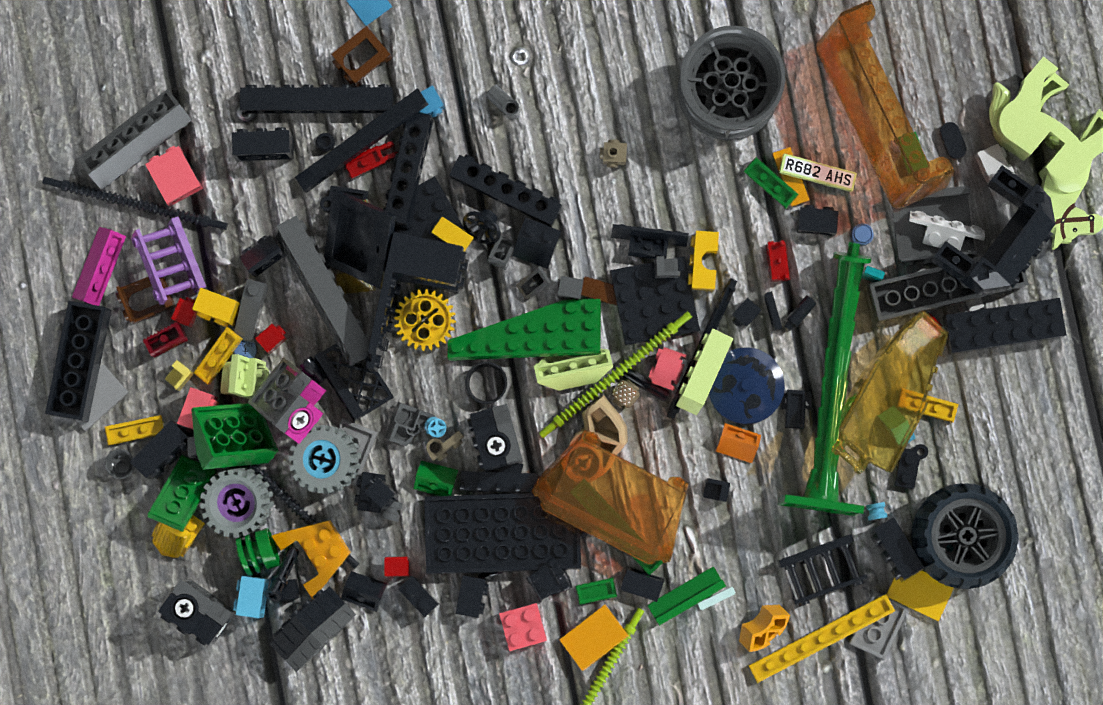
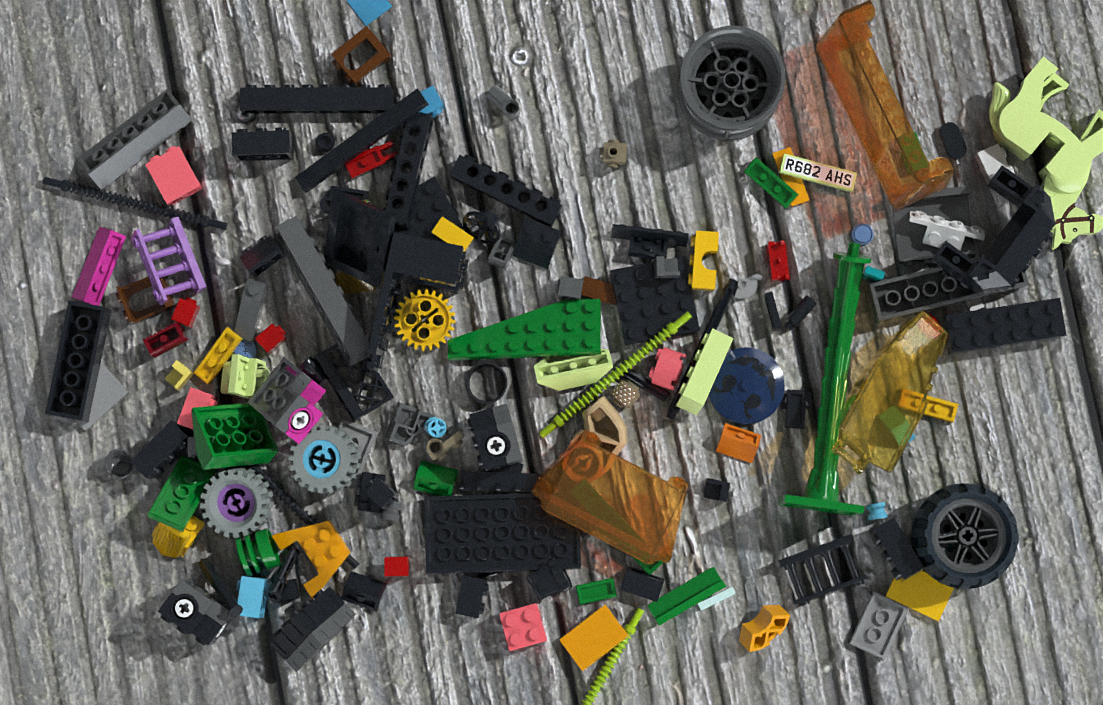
(134, 430): yellow tile -> none
(217, 307): yellow piece -> none
(220, 588): none -> black axle
(418, 596): black brick -> none
(534, 283): dark grey slope -> none
(745, 313): black brick -> none
(747, 286): none -> light grey piece
(817, 221): black brick -> none
(821, 638): yellow tile -> none
(908, 467): black hinge -> none

